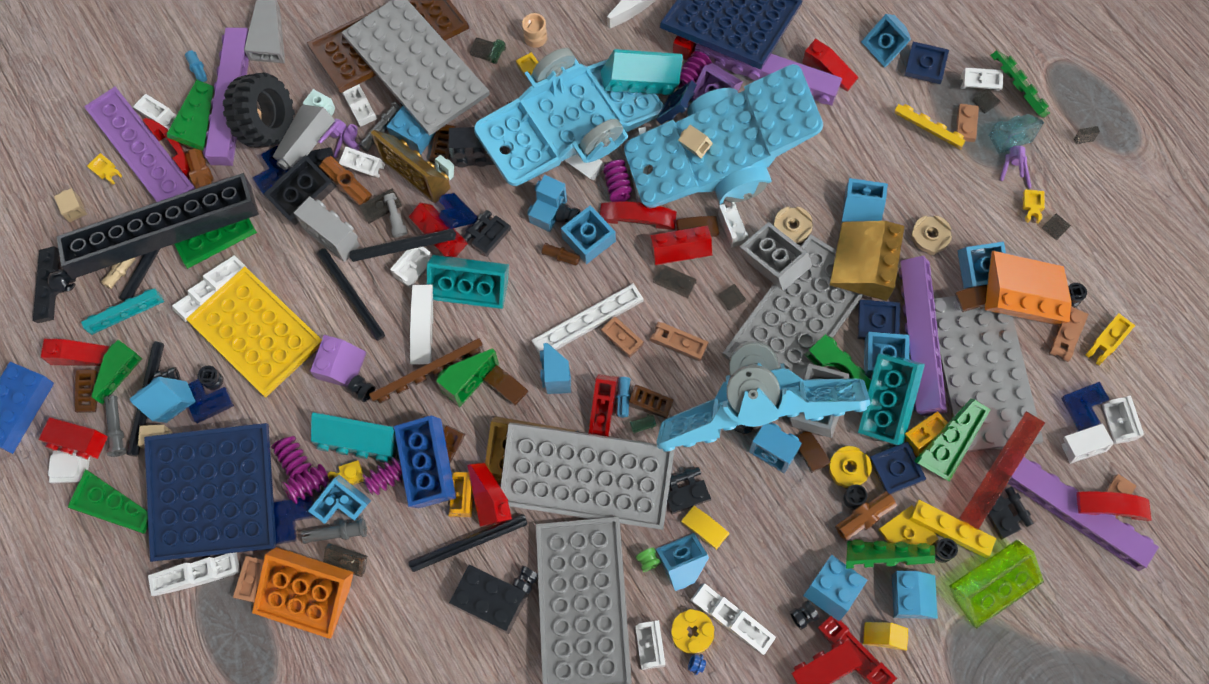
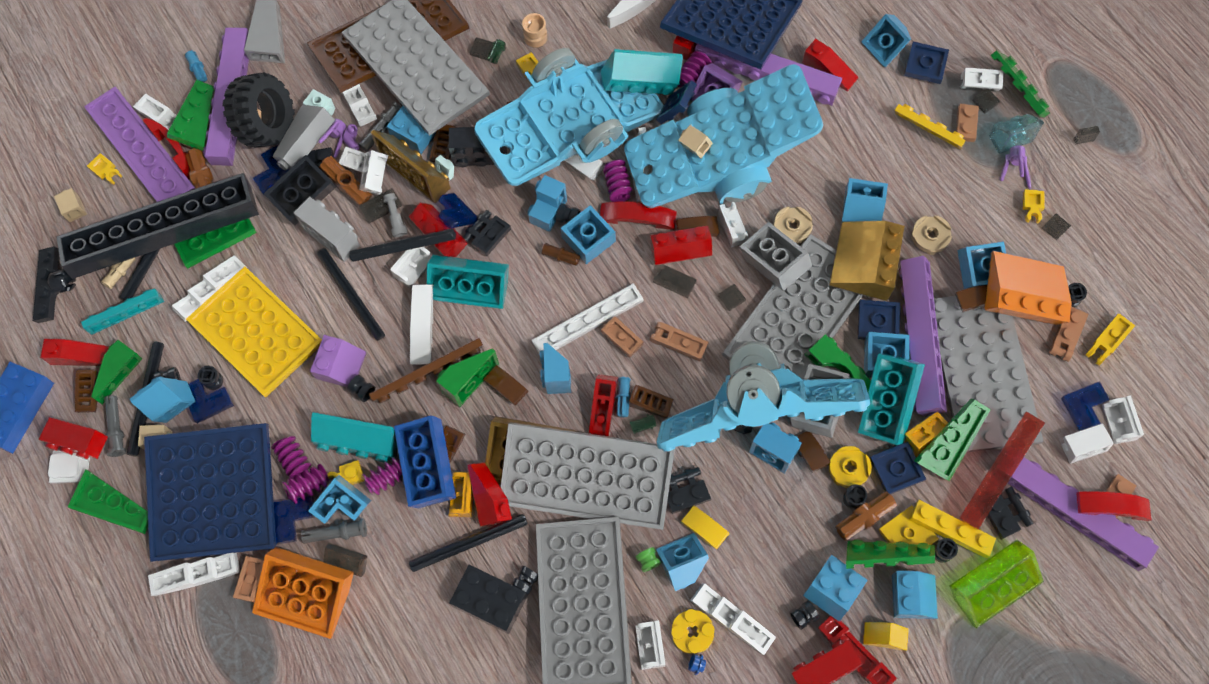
(373, 172): none -> white hinge

